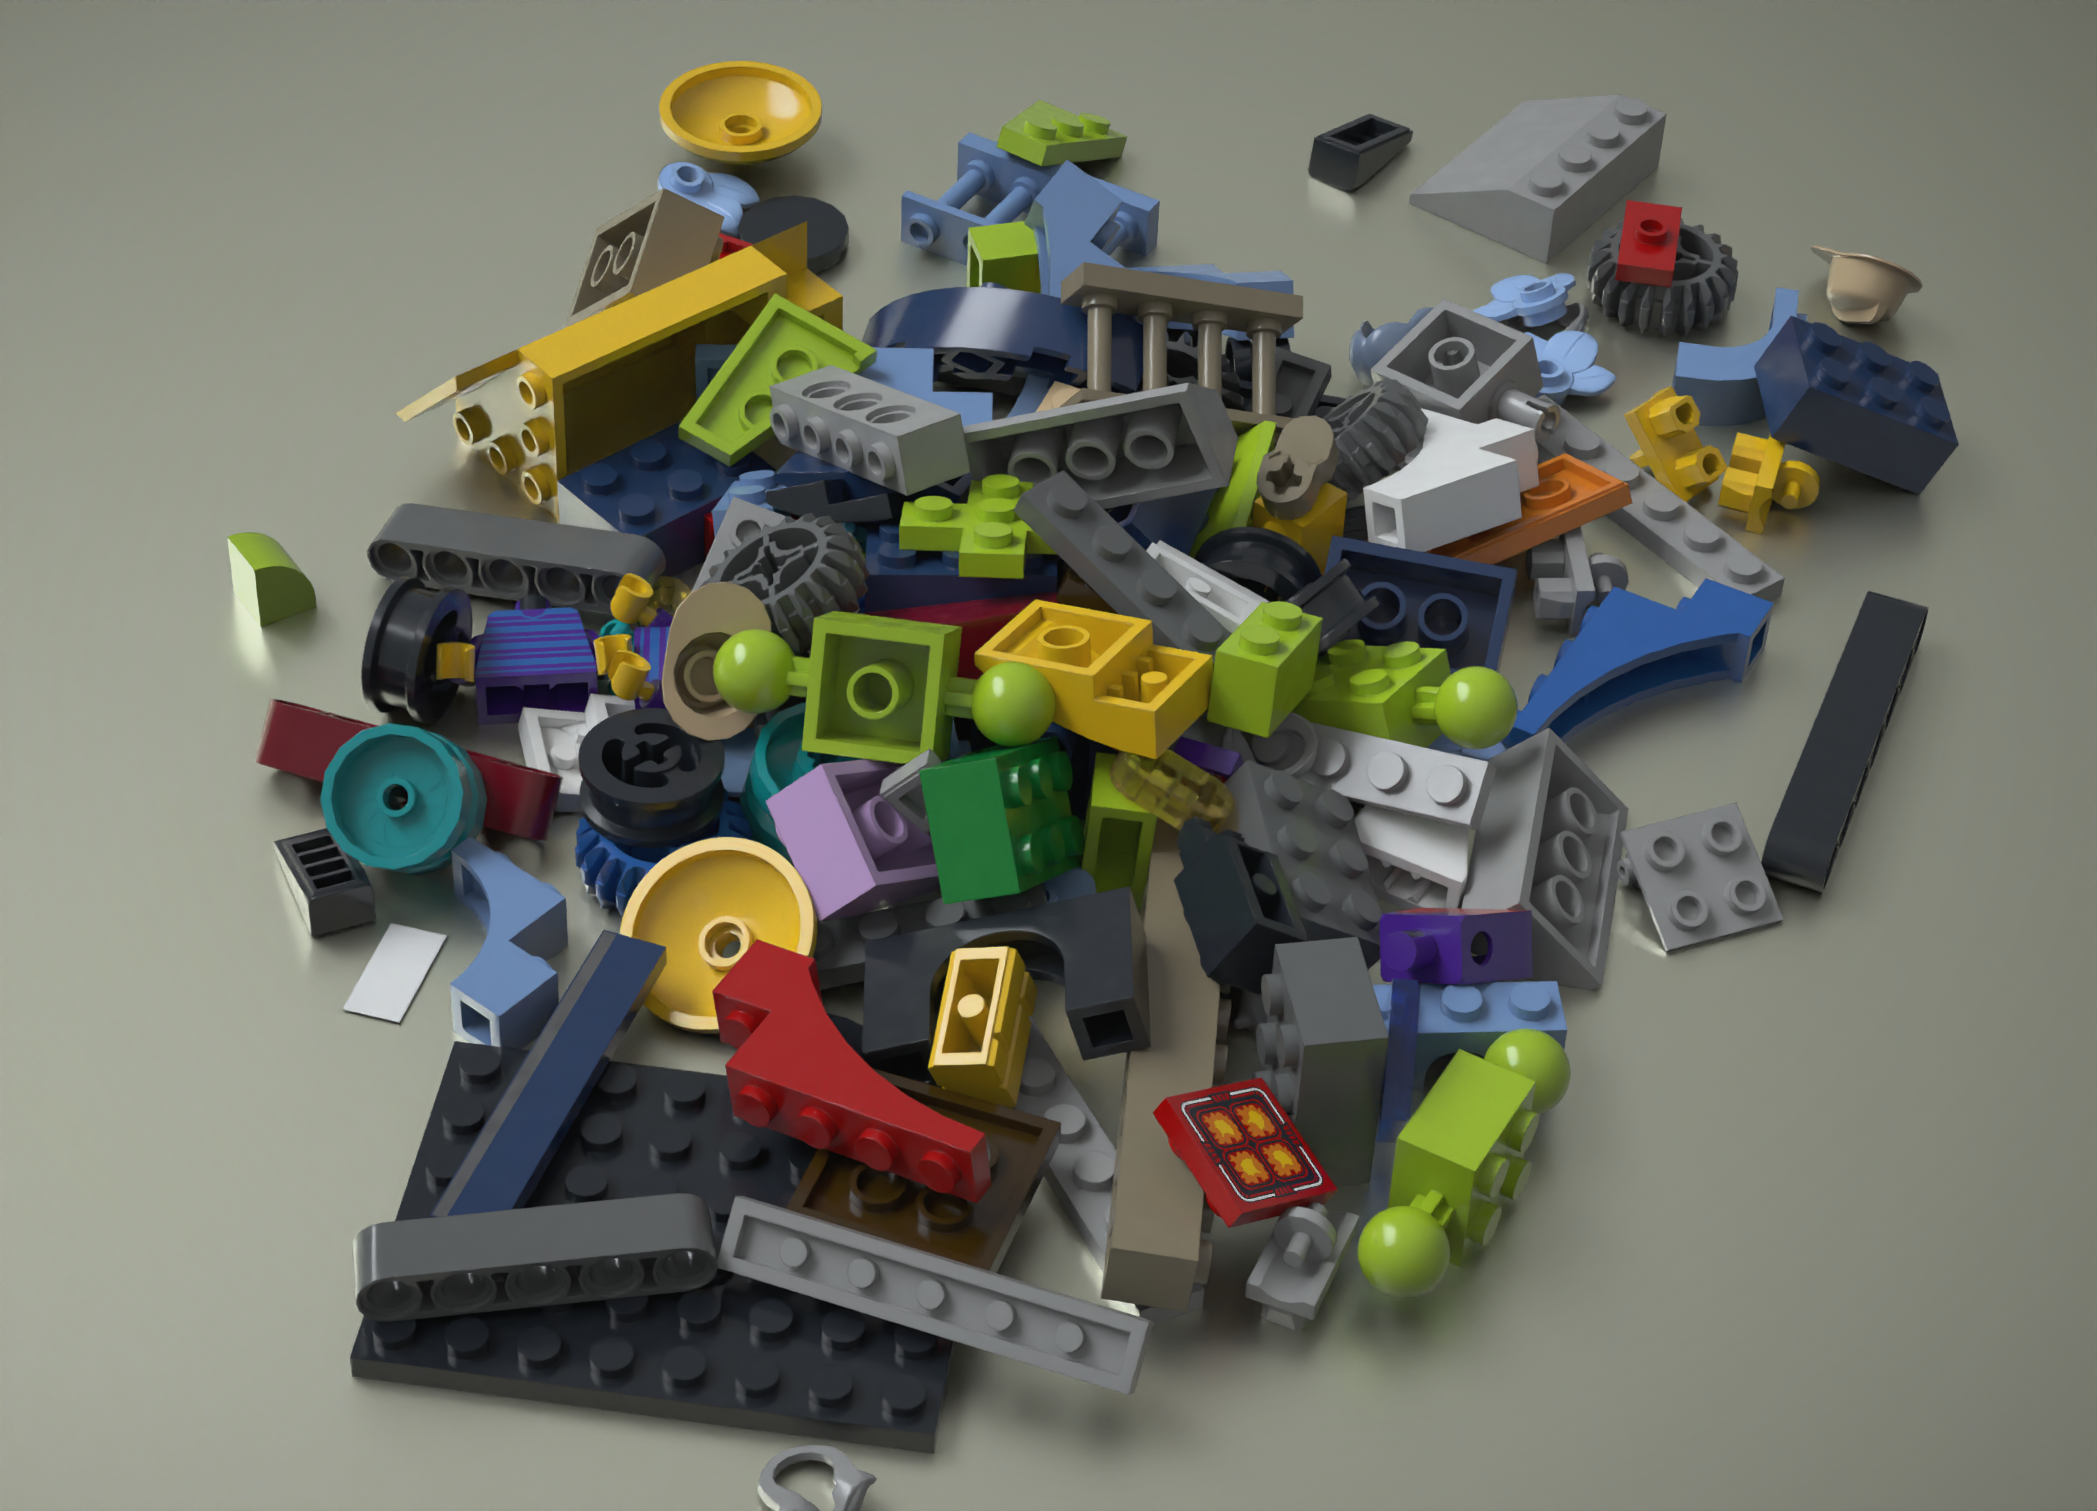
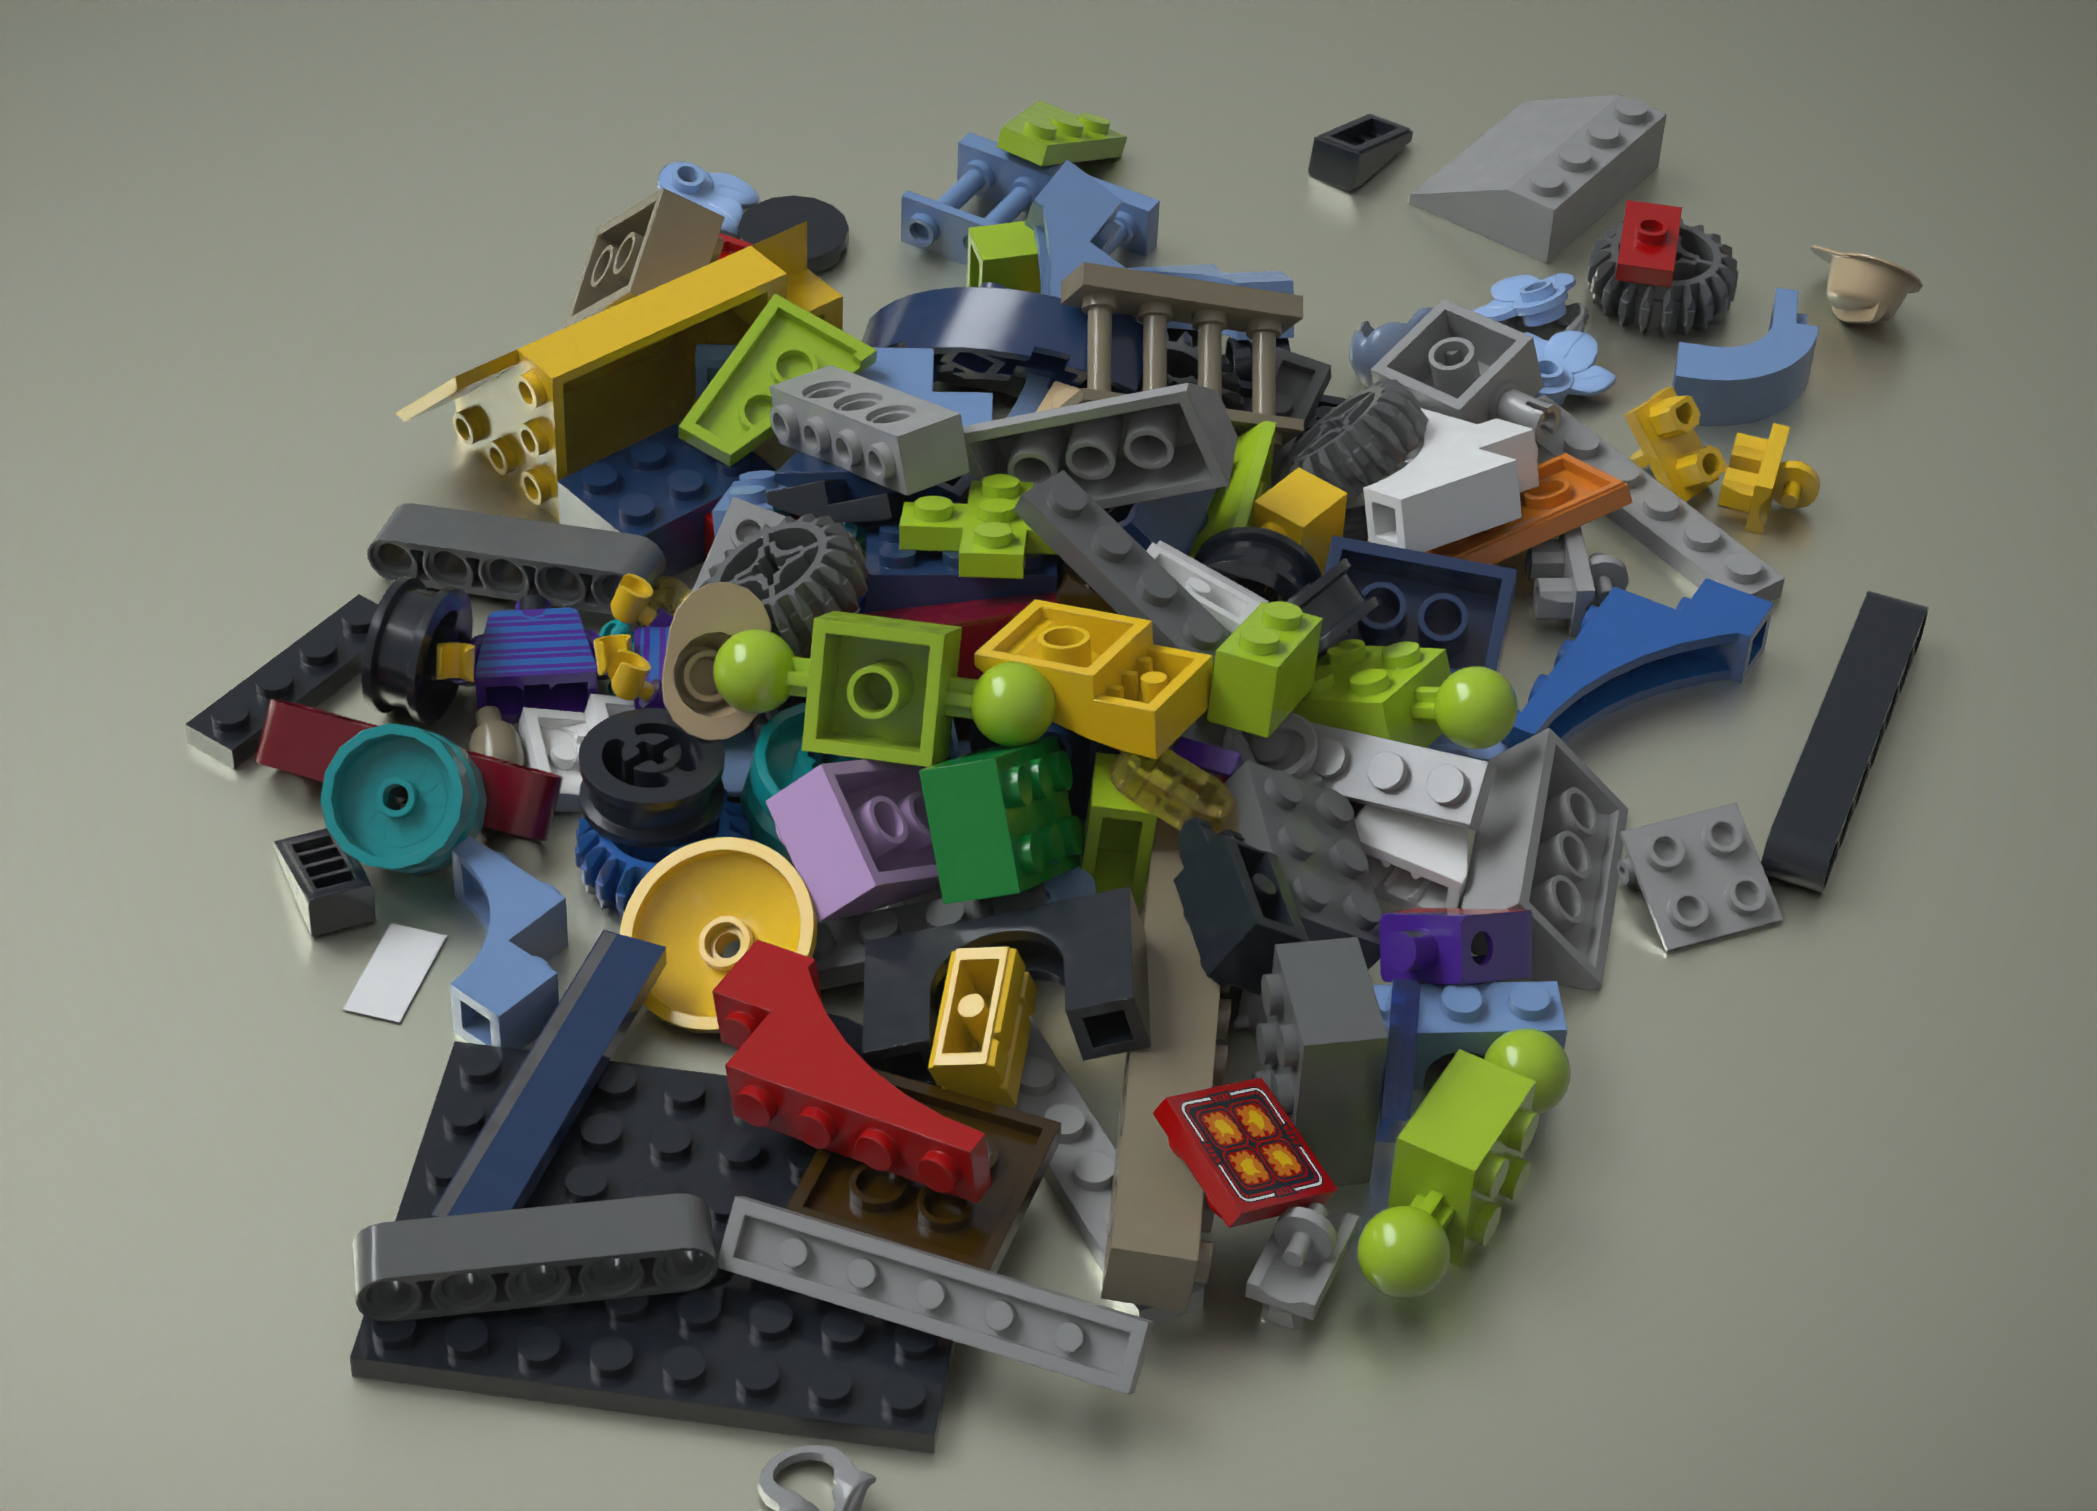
(267, 578): lime brick -> none
(300, 674): none -> black plate
(496, 737): none -> dark tan cylinder
(740, 112): yellow dish -> none
(904, 789): light grey tile -> none
(1297, 467): dark tan piece -> none
(1855, 404): dark blue brick -> none

